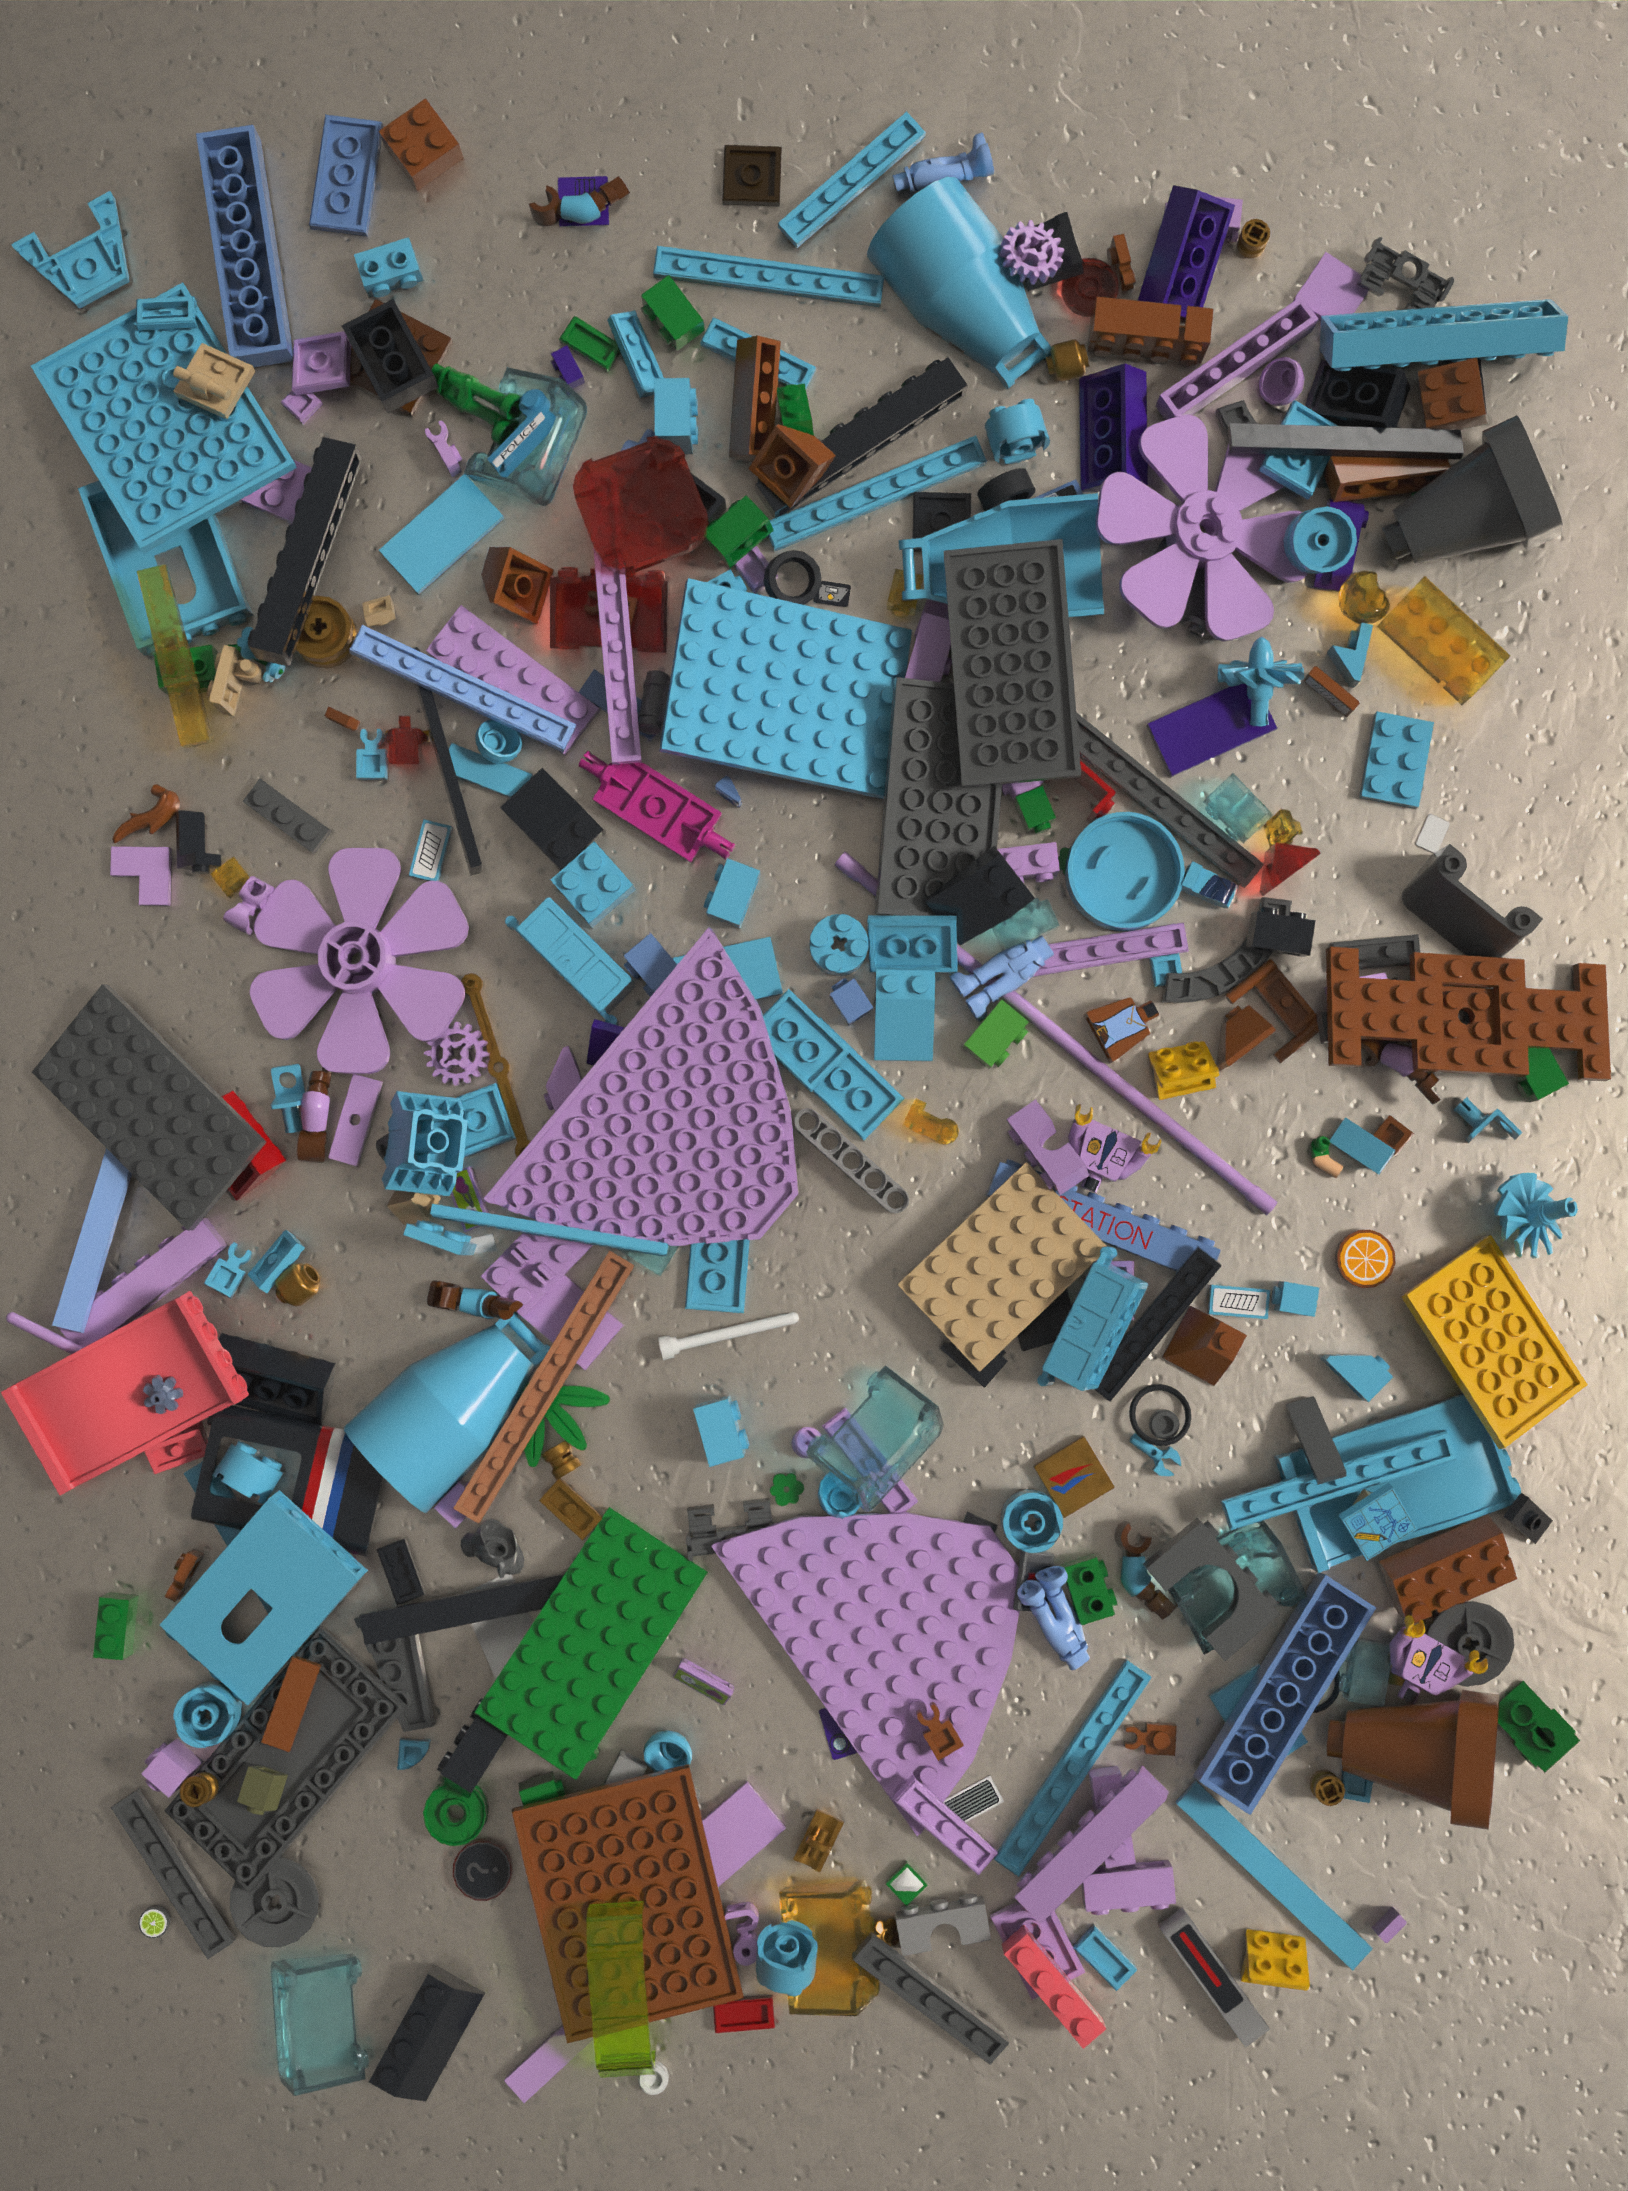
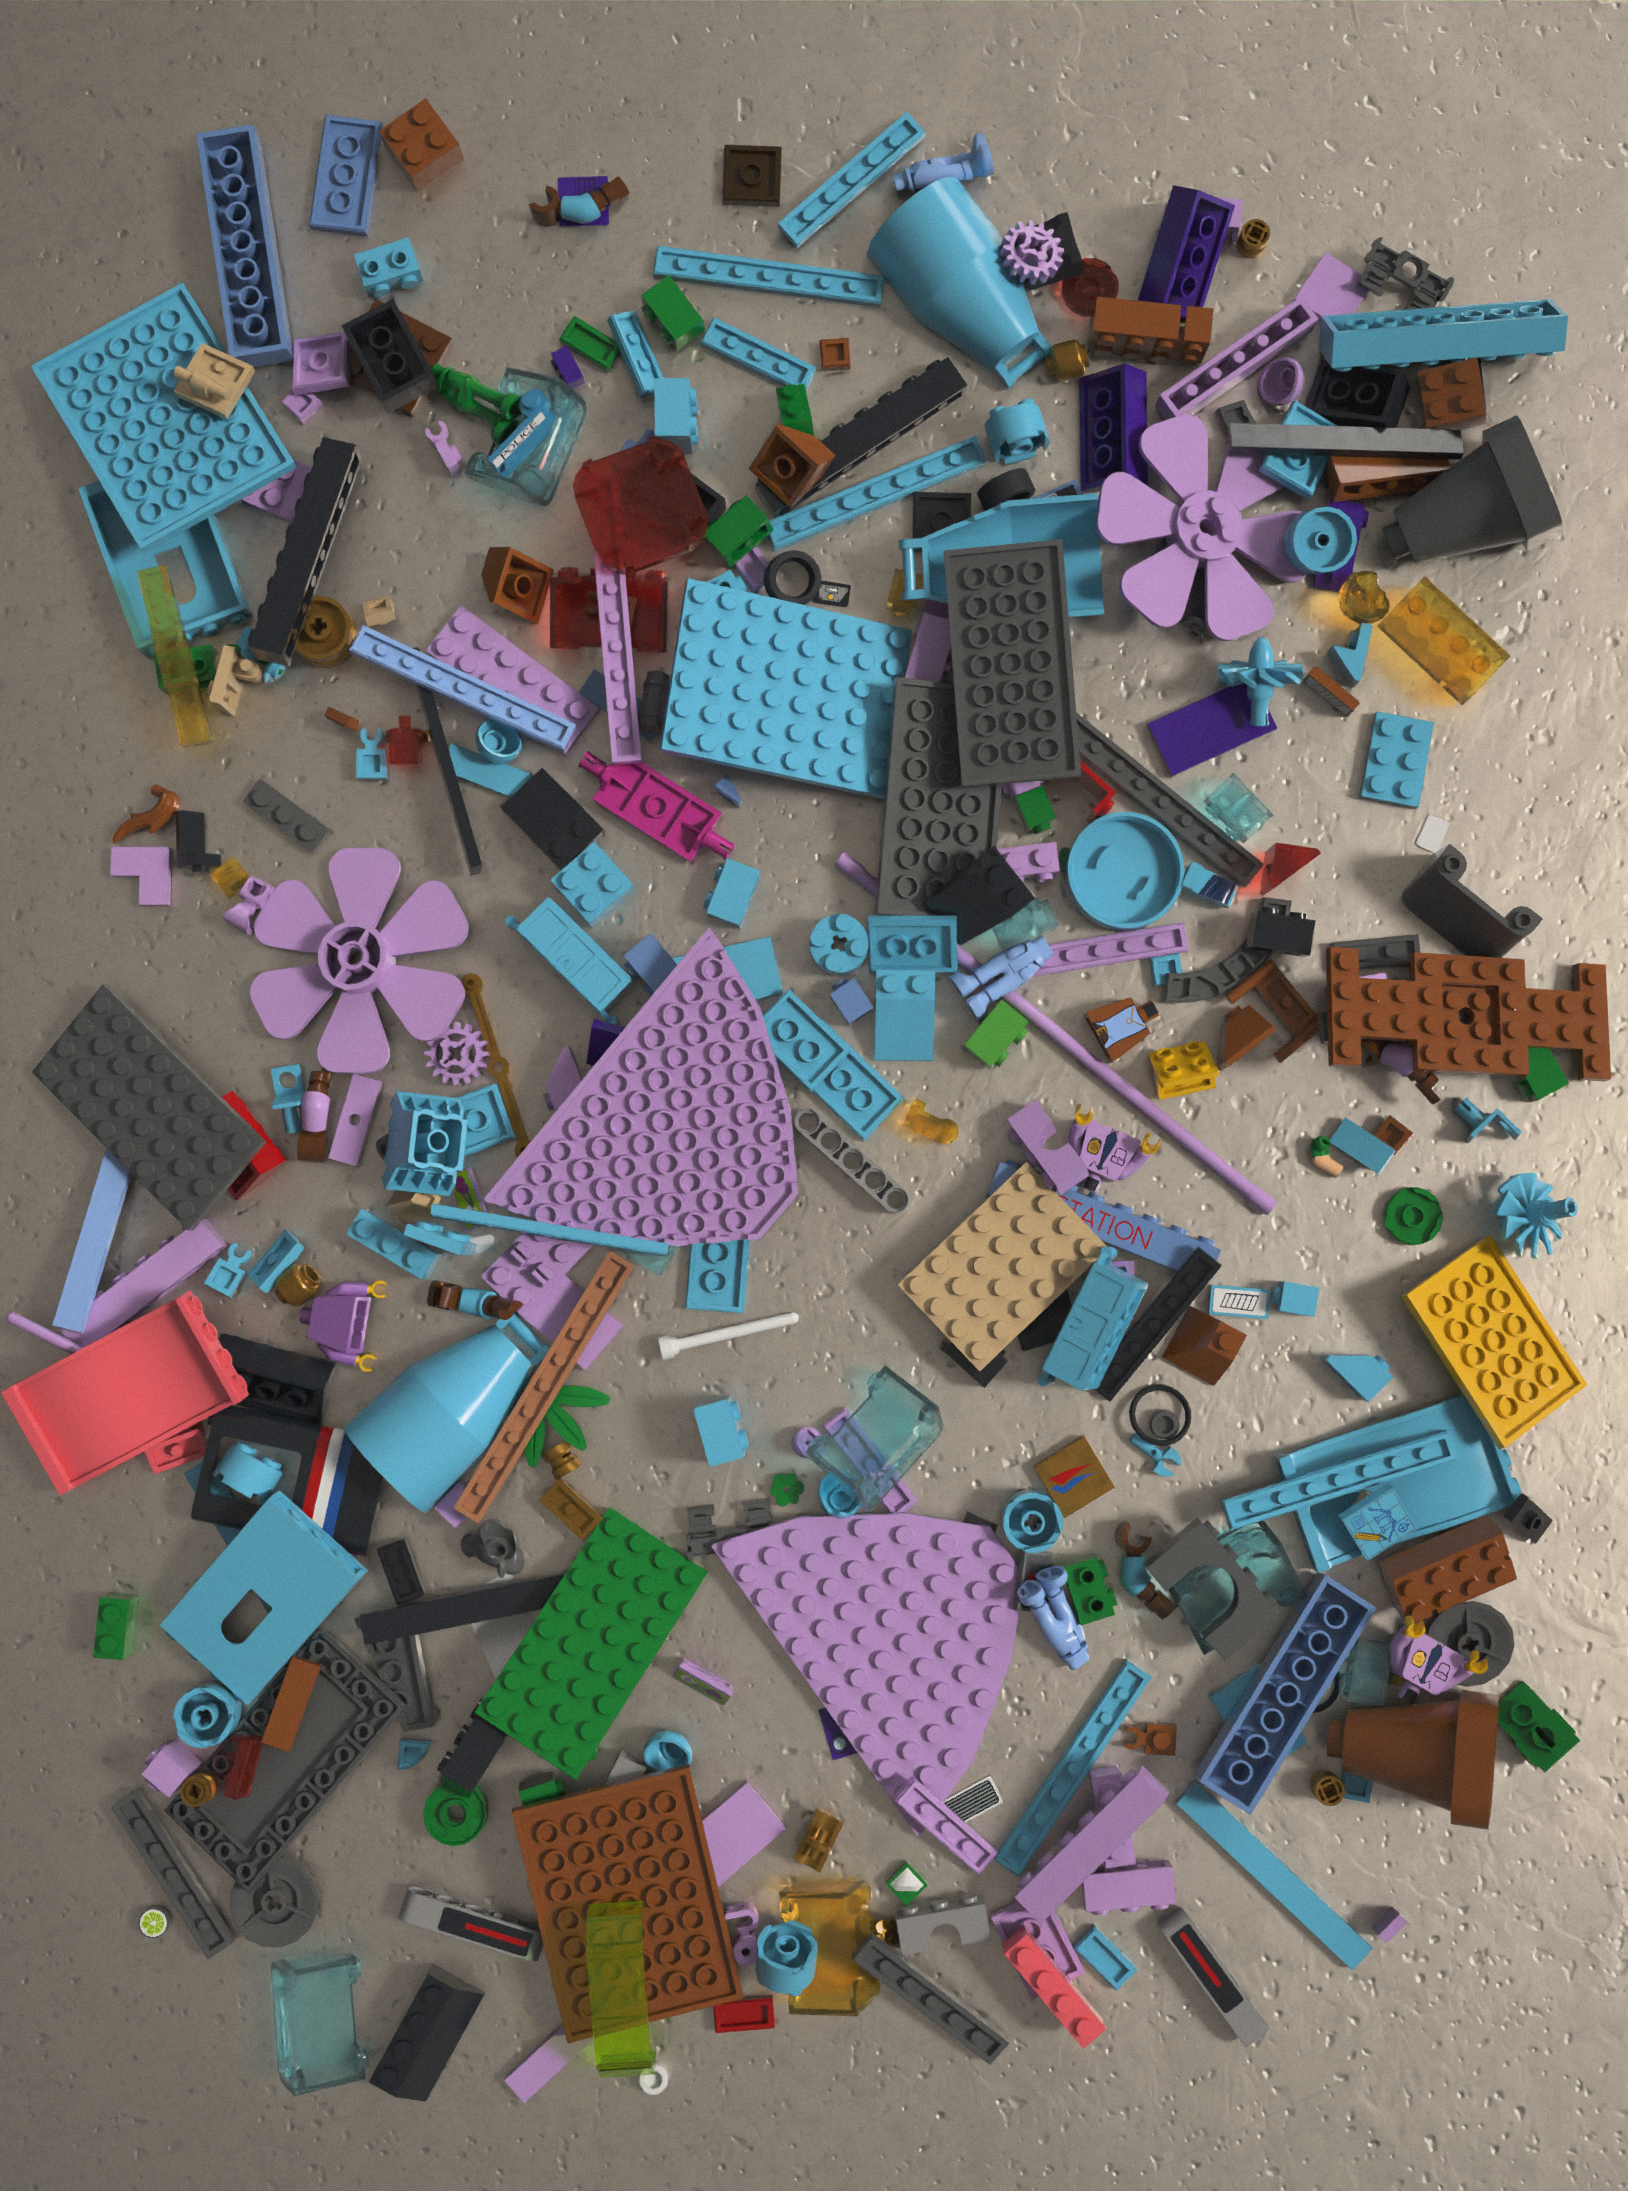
(88, 266): medium azure wing -> none
(162, 1394): sand blue plant -> none
(166, 317): medium azure tile -> none
(186, 1568): dark orange plate -> none
(242, 1773): none -> clear red plate
(262, 1789): olive brick -> none
(340, 1322): none -> medium lavender torso
(393, 1245): none -> medium azure arch
(430, 851): tile -> none
(441, 534): medium azure tile -> none
(471, 1923): none -> beam
(482, 1869): black tile -> none
(753, 396): dark orange brick -> none
(835, 354): none -> dark orange tile
(941, 1734): dark orange plate -> none
(1119, 257): dark orange plate -> none
(1275, 1960): yellow bracket -> none
(1282, 828): clear yellow tile -> none
(1316, 1440): dark grey tile -> none
(1365, 1258): tile -> none
(1412, 1216): none -> green tile

